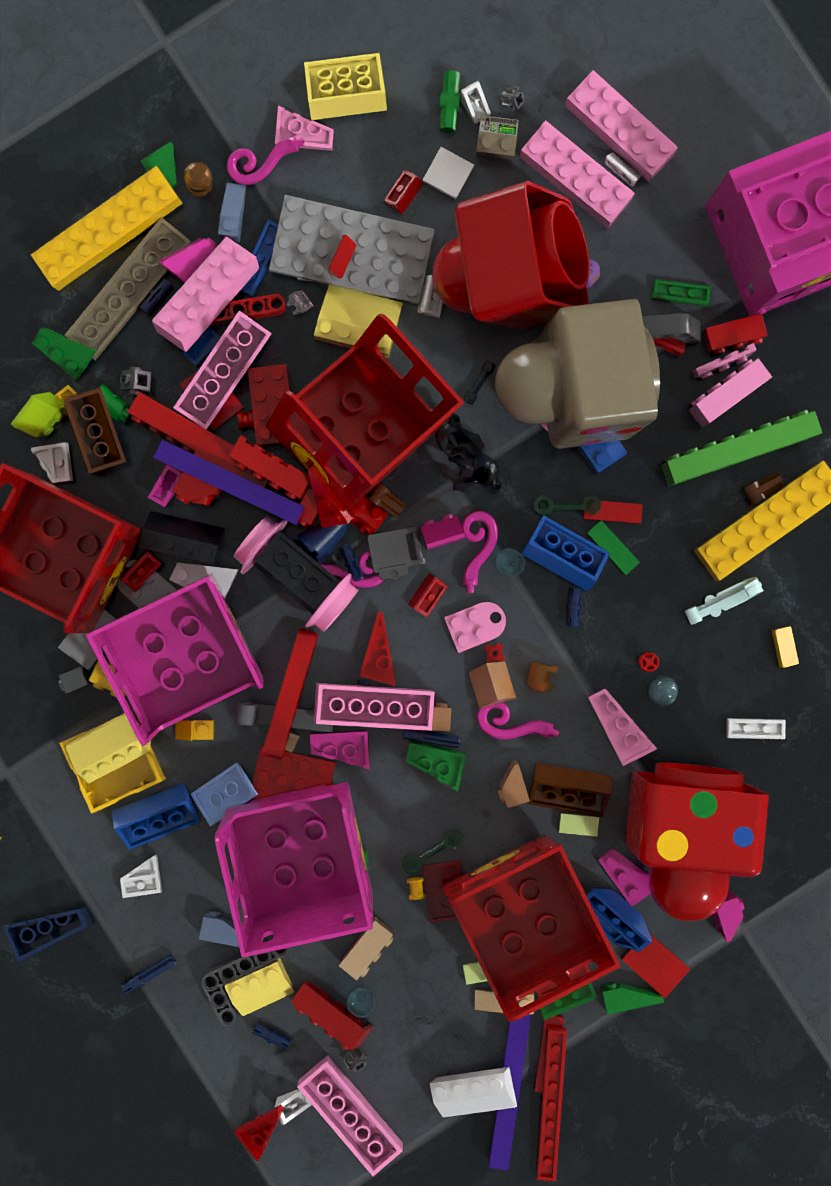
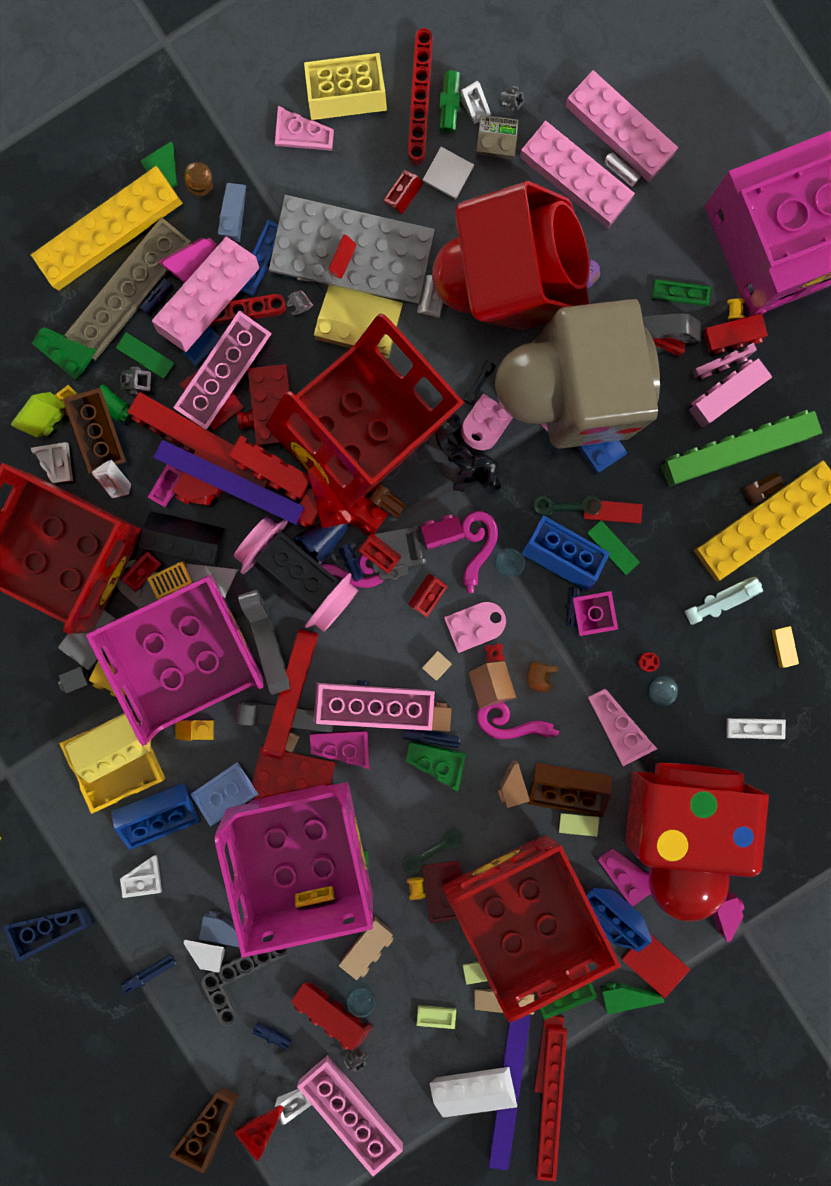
(112, 479): none -> white slope
(145, 355): none -> green tile
(170, 579): none -> yellow panel
(203, 1137): none -> reddish brown wedge
(206, 956): none -> white slope
(260, 988): light yellow slope -> none
(266, 641): none -> dark grey beam
(282, 148): dark pink plant -> none
(314, 896): none -> yellow slope
(377, 661): red wing -> none
(380, 553): none -> red slope
(423, 88): none -> red beam
(436, 665): none -> tan panel
(436, 1016): none -> yellowish green tile
(487, 422): none -> bright pink plate
(595, 613): none -> dark pink slope
(735, 309): none -> yellow bush

